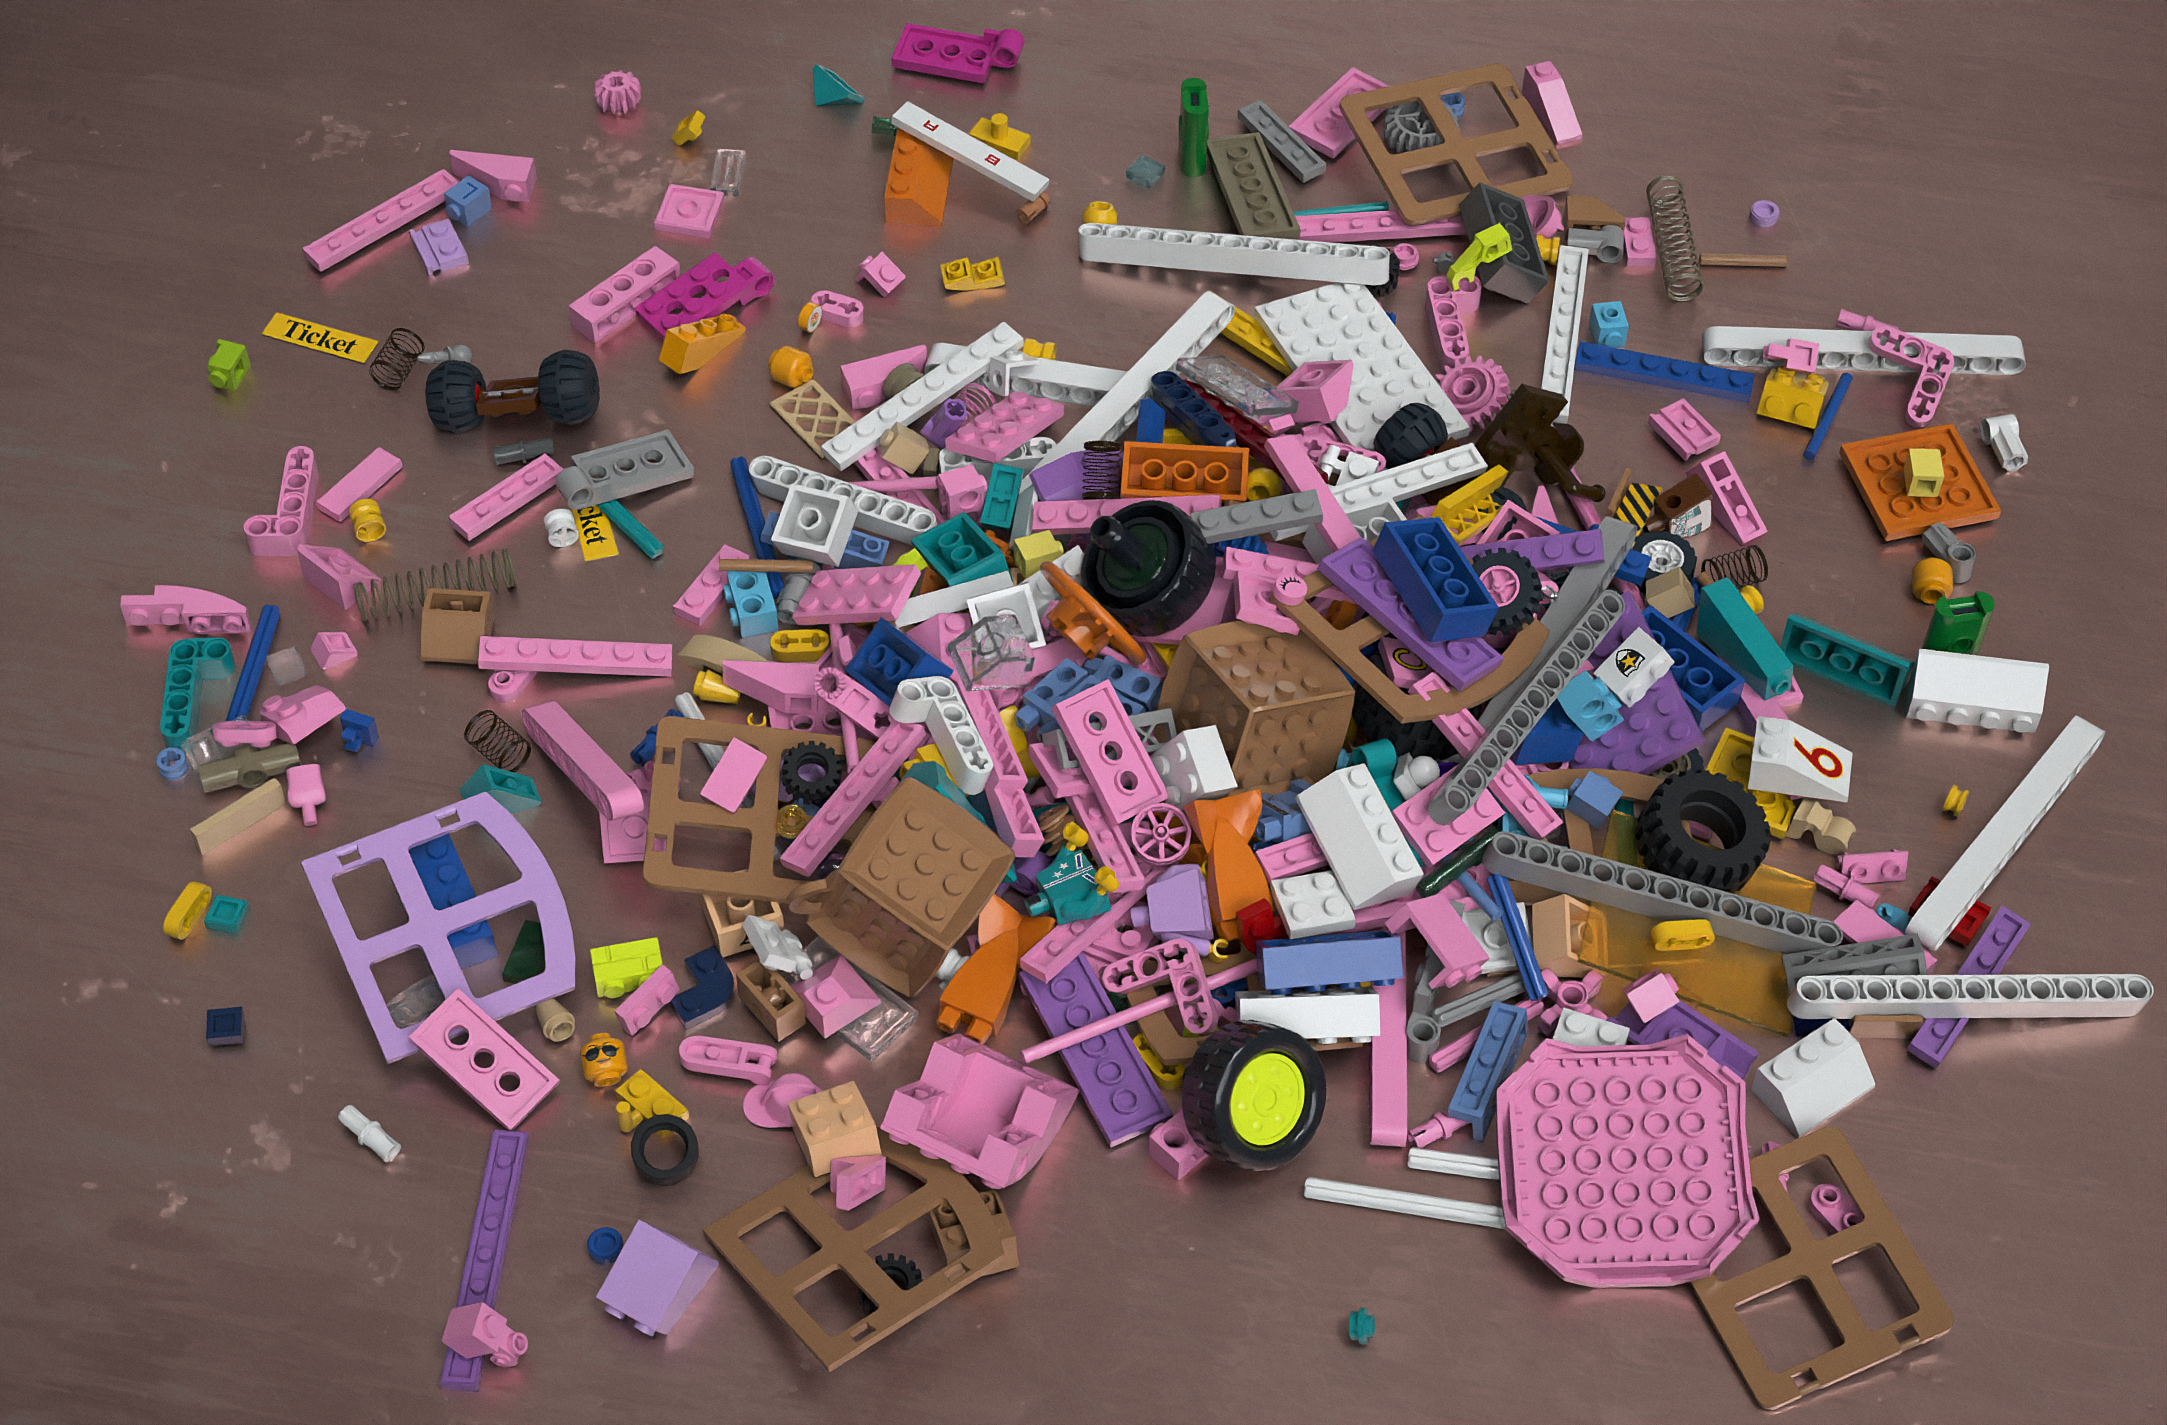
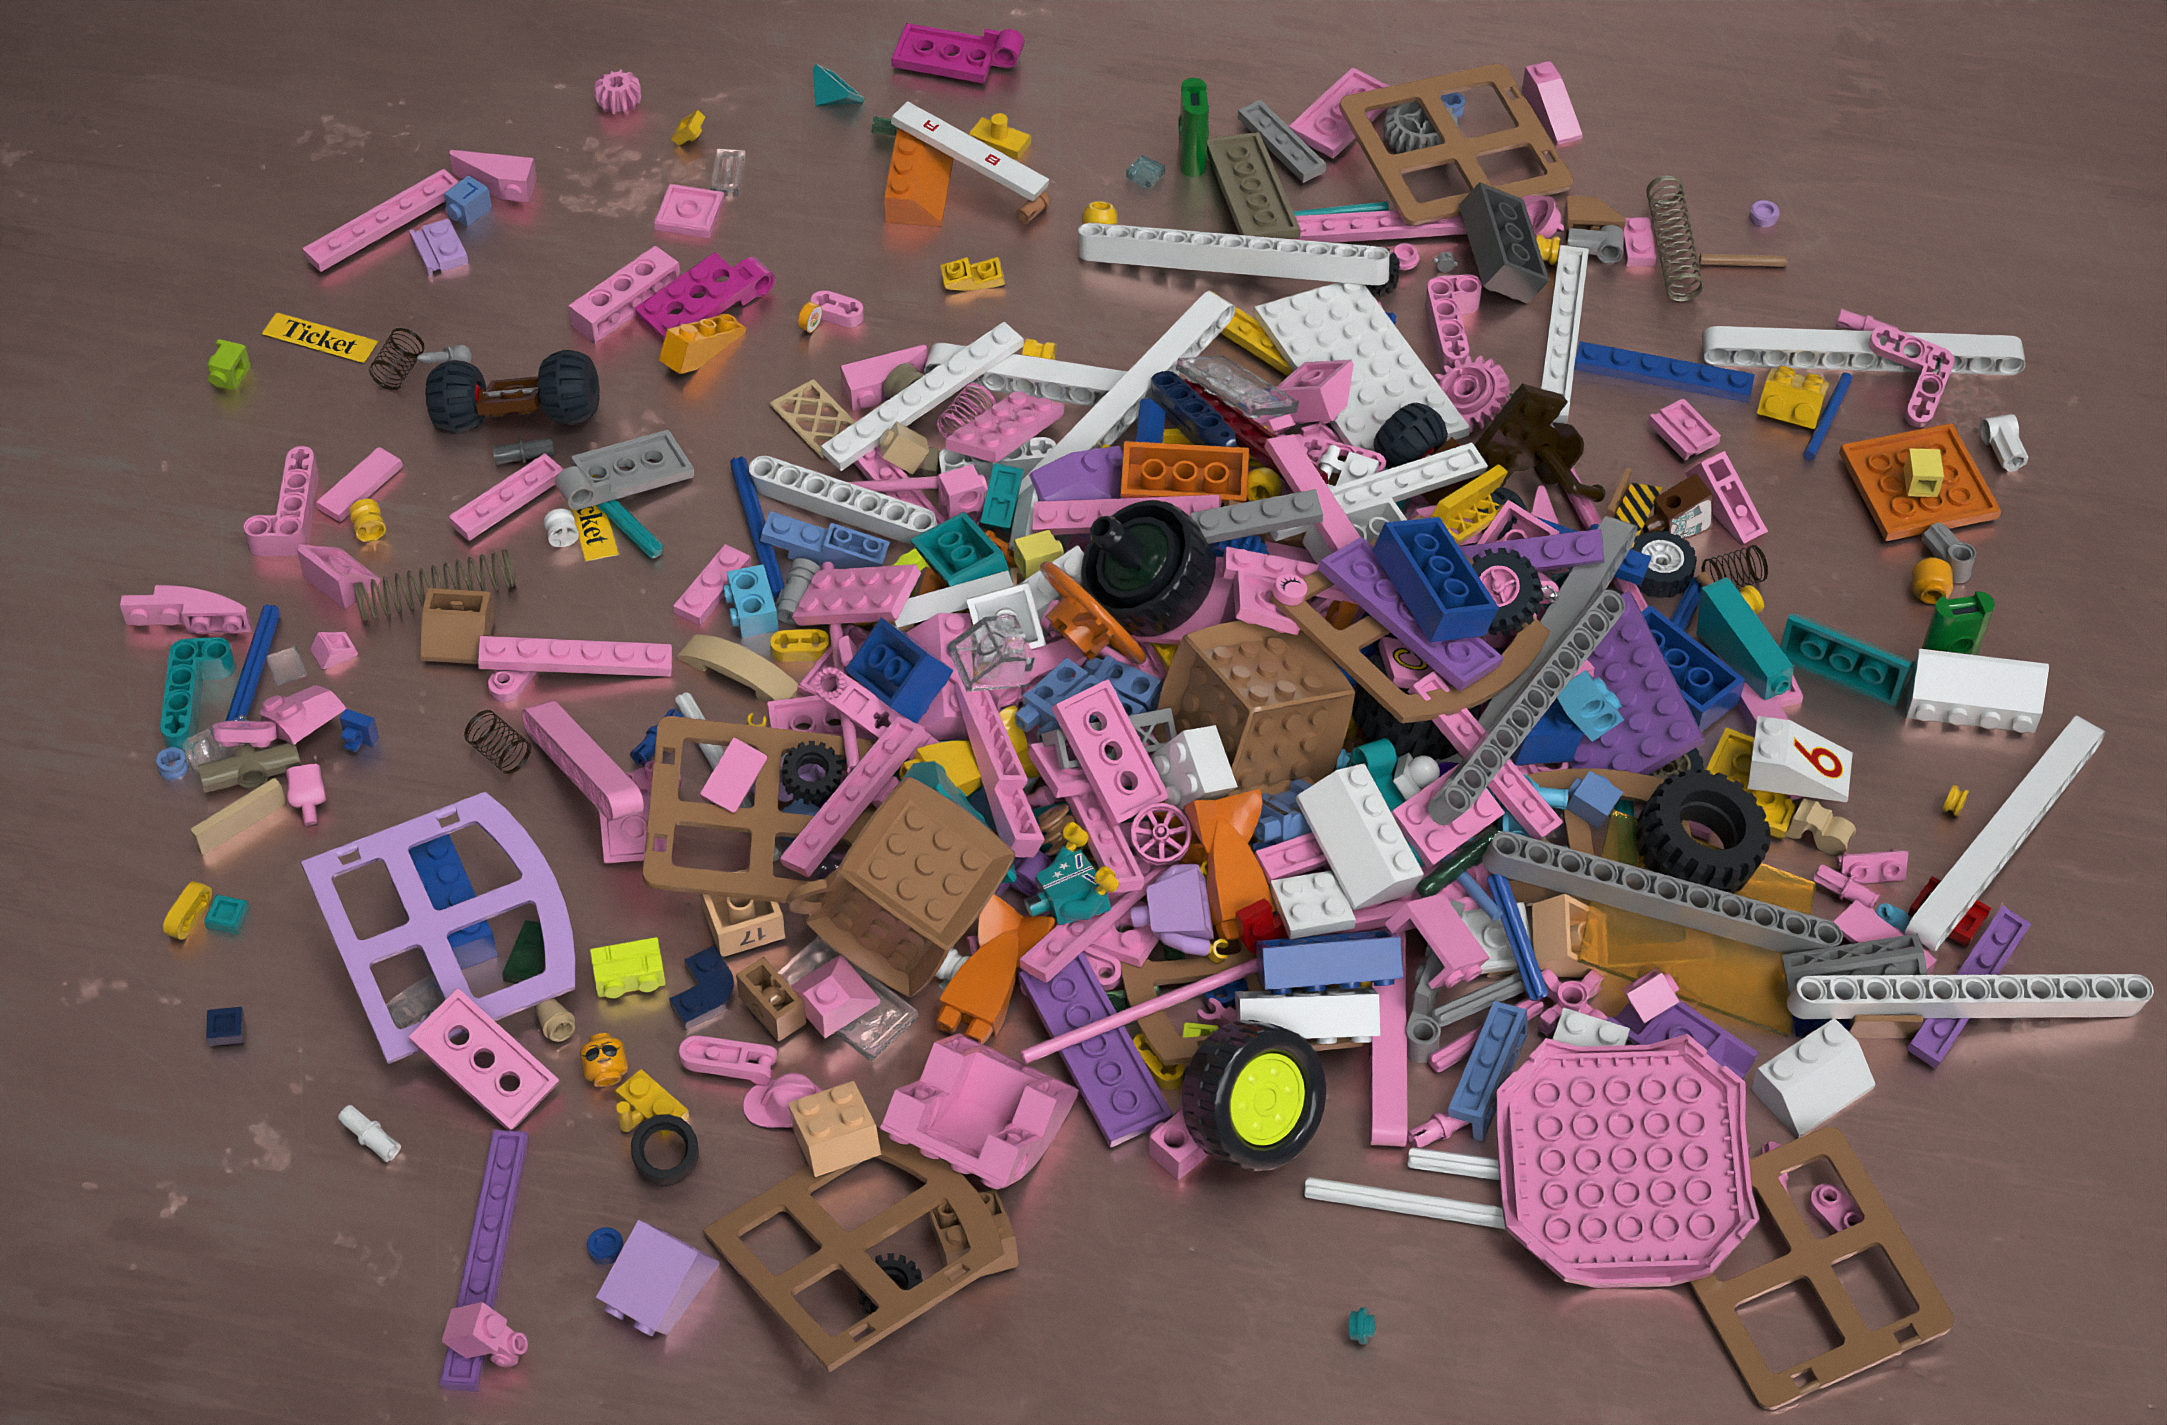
(508, 788): teal slope -> none
(647, 1000): bright pink plate -> none
(710, 687): yellow cone -> none
(764, 565): medium nougat bar -> none
(776, 947): white plate -> none
(779, 685): bright pink slope -> none
(784, 814): clear yellow bush -> none
(790, 366): light orange head -> none
(814, 524): white brick -> none
(857, 1179): bright pink slope -> none
(880, 273): bright pink bracket -> none
(941, 707): white beam -> none
(945, 422): medium lavender piece -> none
(1002, 364): white bracket -> none
(1093, 495): dark brown piece -> none
(1178, 973): bright pink beam -> none
(1485, 247): neon yellow piece -> none
(1609, 324): medium azure brick -> none
(1634, 667): white brick -> none
(1670, 593): tan brick -> none
(1682, 935): yellow beam -> none
(1797, 355): bright pink plate -> none

